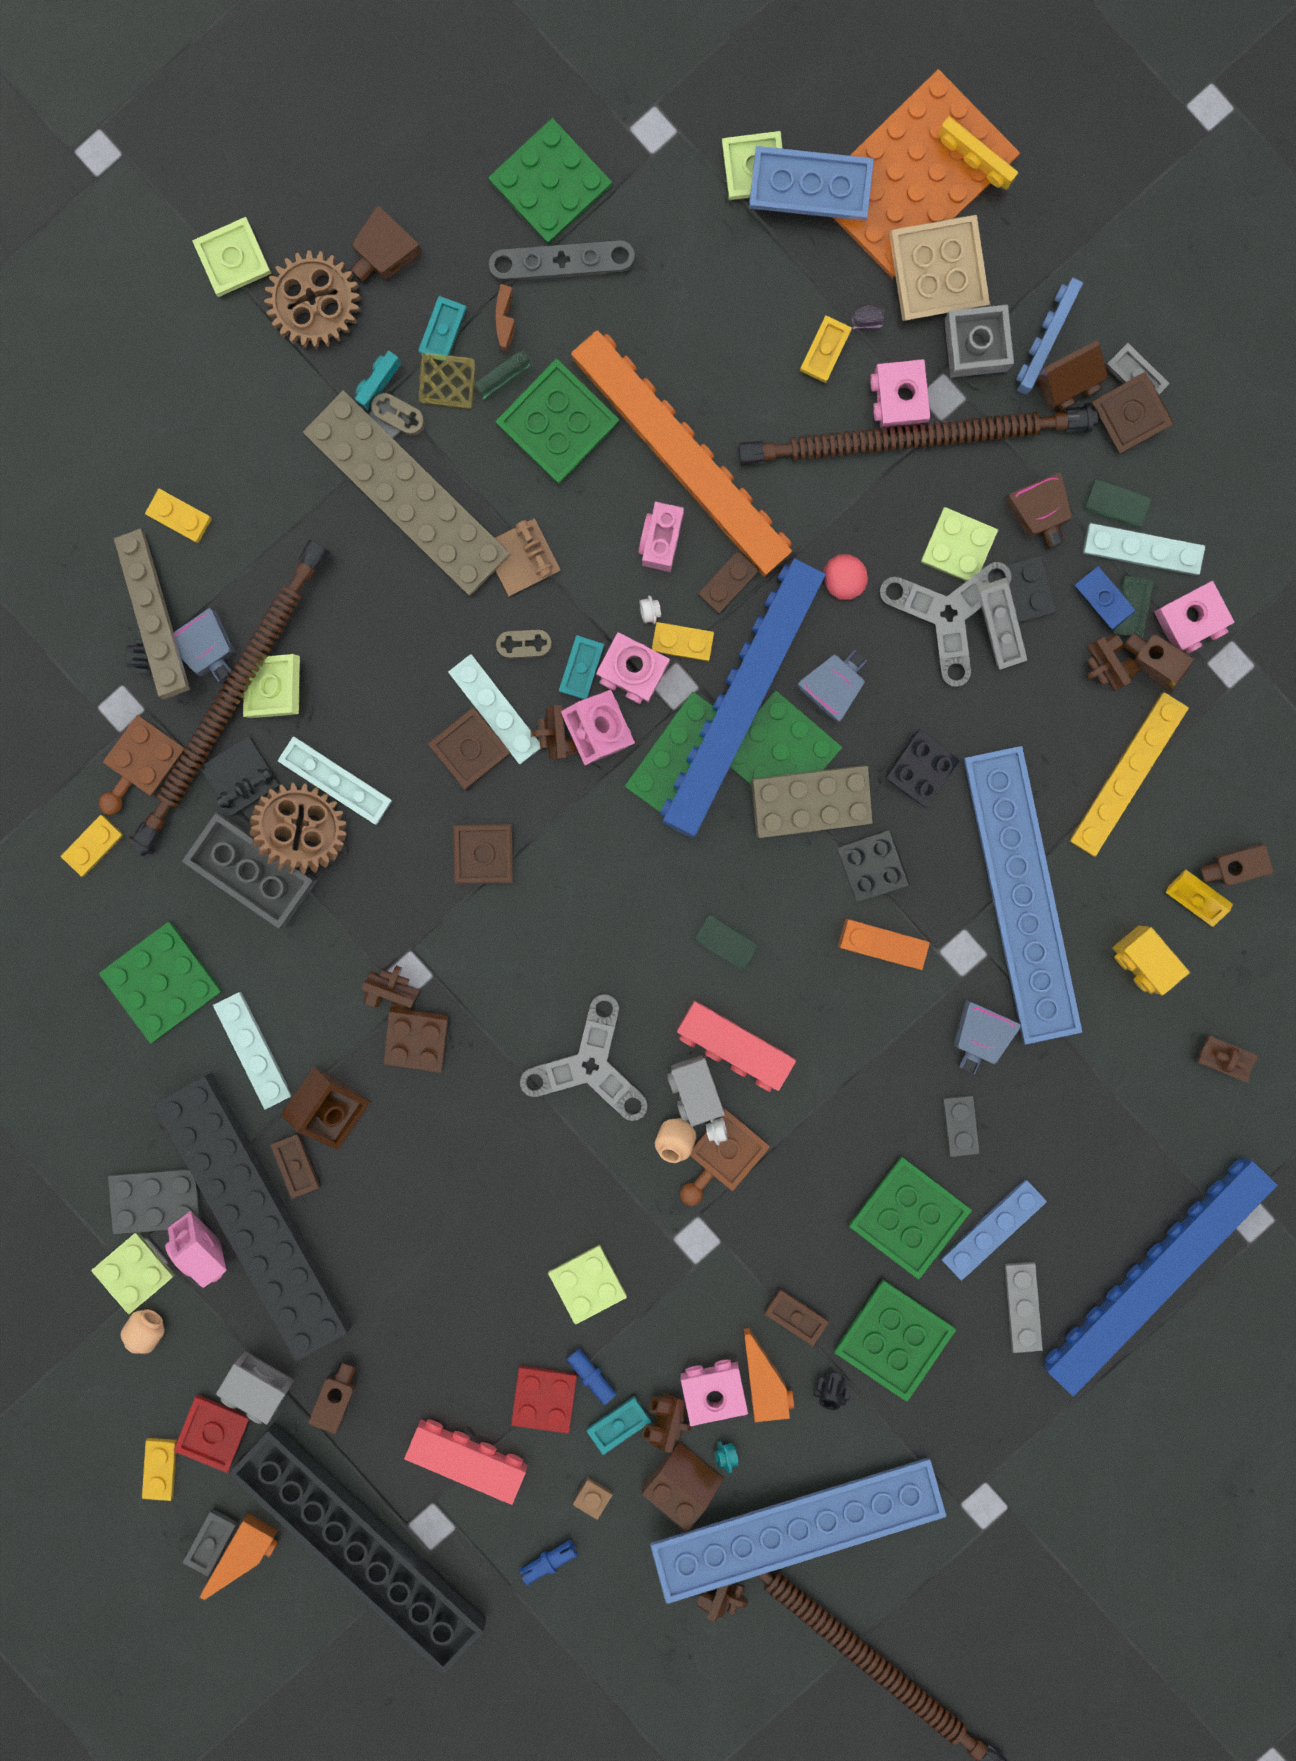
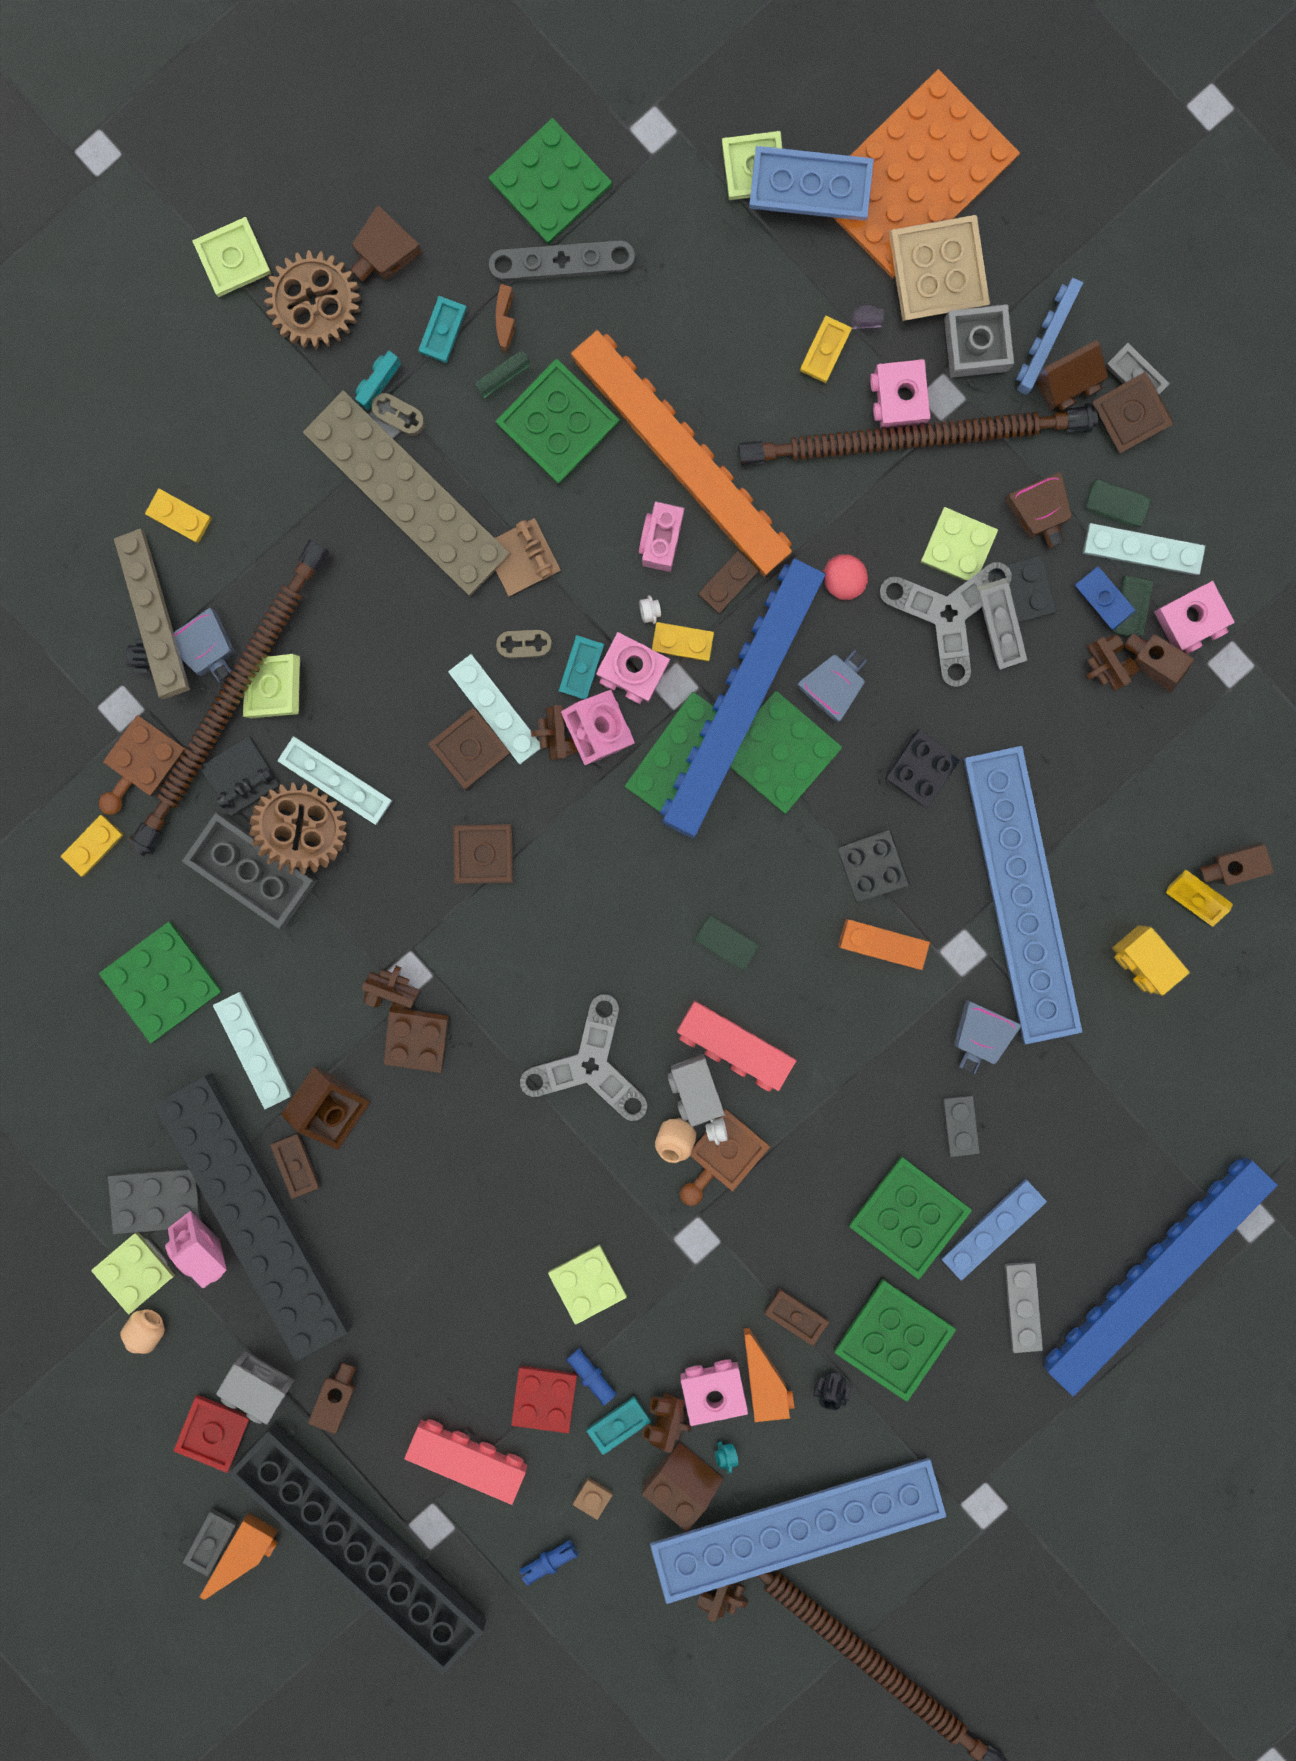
(159, 1469): yellow plate -> none
(437, 369): clear yellow window -> none
(811, 801): dark tan plate -> none
(977, 154): yellow plate -> none
(1128, 774): yellow plate -> none
(1227, 1058): reddish brown hips -> none

